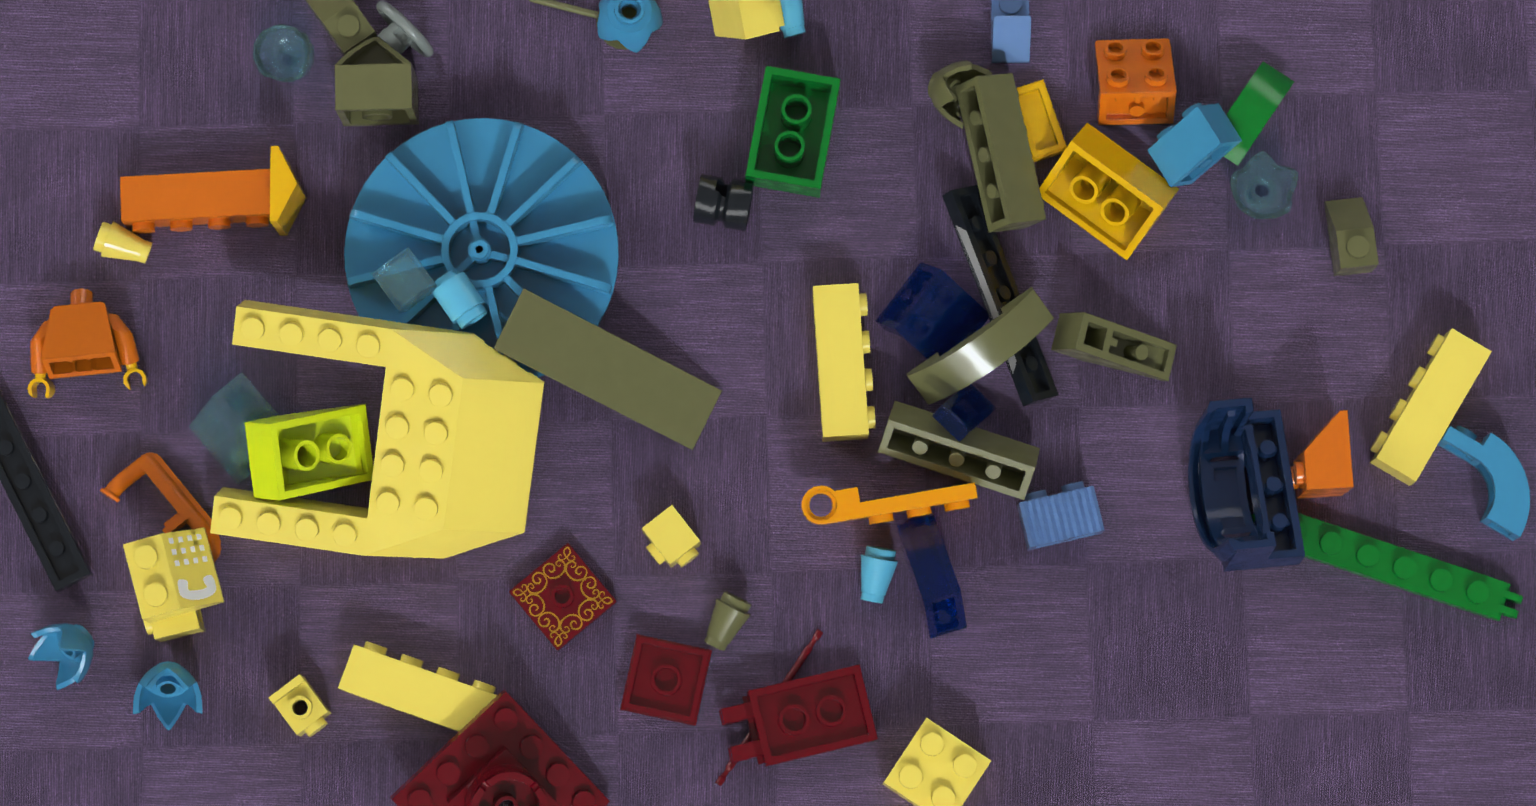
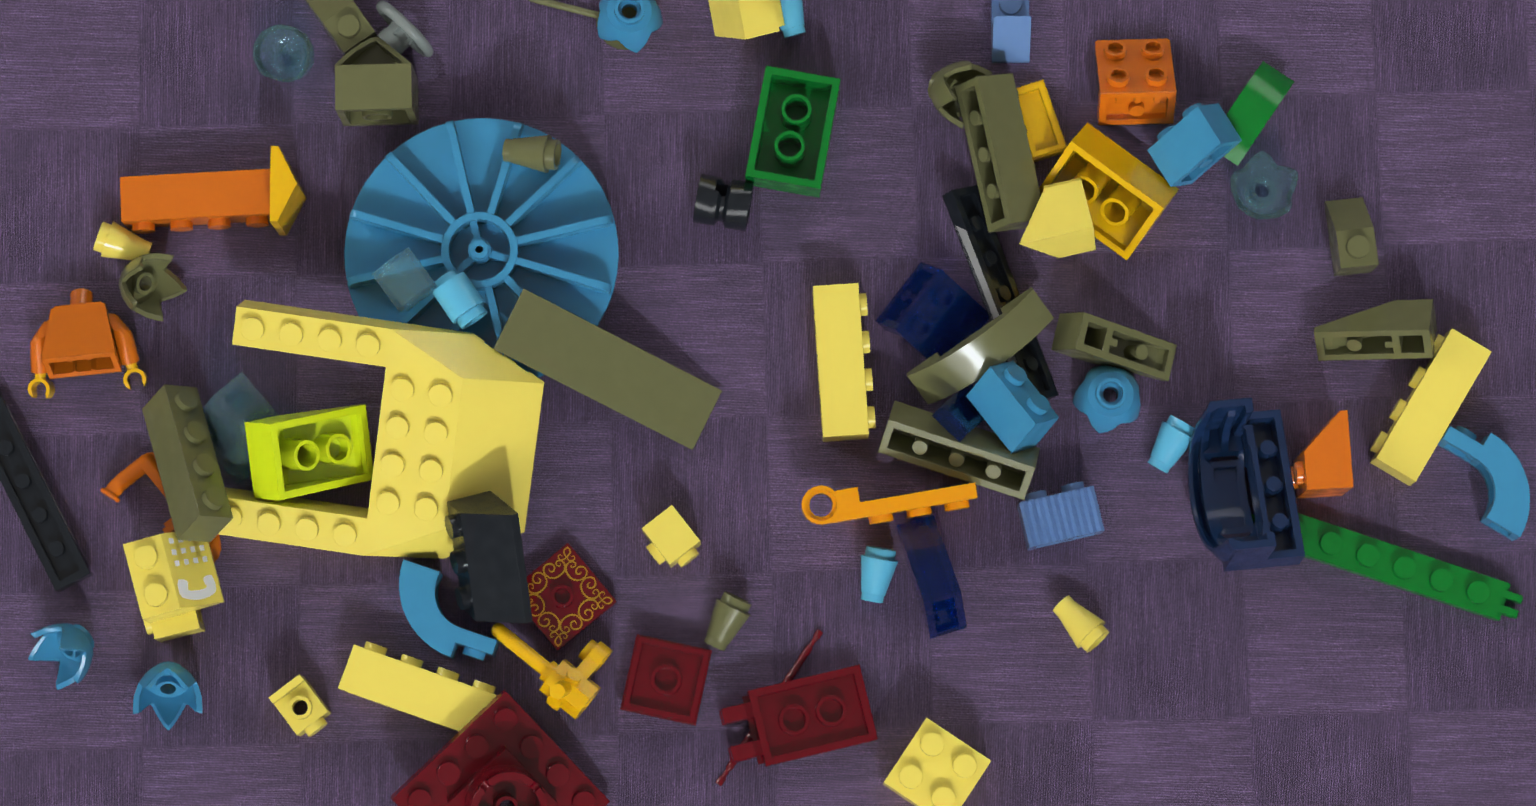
(155, 286): none -> olive piece
(187, 463): none -> olive brick
(422, 609): none -> dark azure arch
(488, 559): none -> black slope
(534, 152): none -> olive cone
(563, 682): none -> yellow piece
(1012, 406): none -> dark azure brick
(1061, 221): none -> light yellow slope
(1081, 624): none -> light yellow cone
(1103, 414): none -> dark azure piece
(1171, 443): none -> medium azure cone
(1383, 332): none -> olive slope

